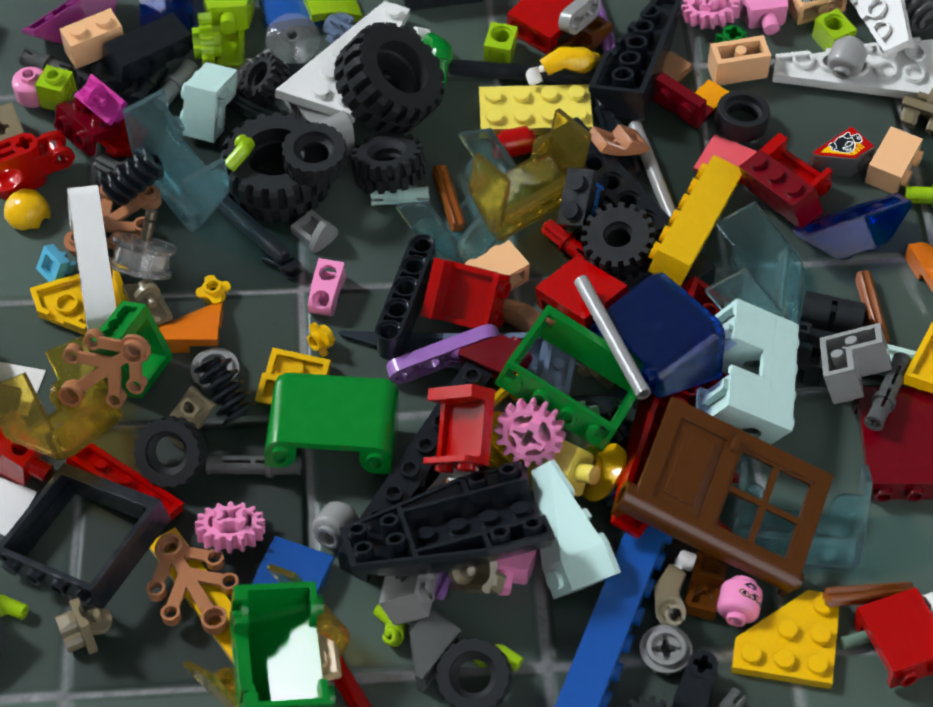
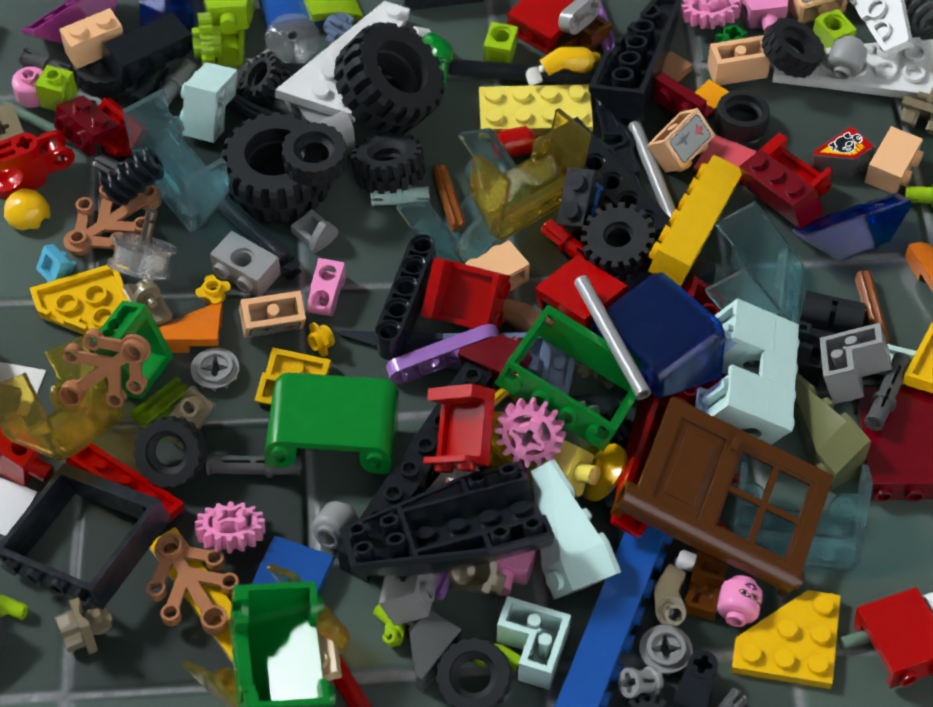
(33, 119): none -> sand green bar
(91, 254): white beam -> none
(102, 100): dark pink hips -> none
(159, 402): none -> clear neon green tile
(224, 388): black piece -> none
(244, 147): lime arm -> none
(245, 264): none -> light grey brick
(272, 314): none -> light nougat brick
(539, 634): none -> light aqua brick
(620, 142): nougat slope -> none
(639, 677): none -> light grey bush
(681, 141): none -> brick
(784, 57): none -> black tyre
(830, 439): none -> olive wedge
(862, 593): dark orange axle -> none

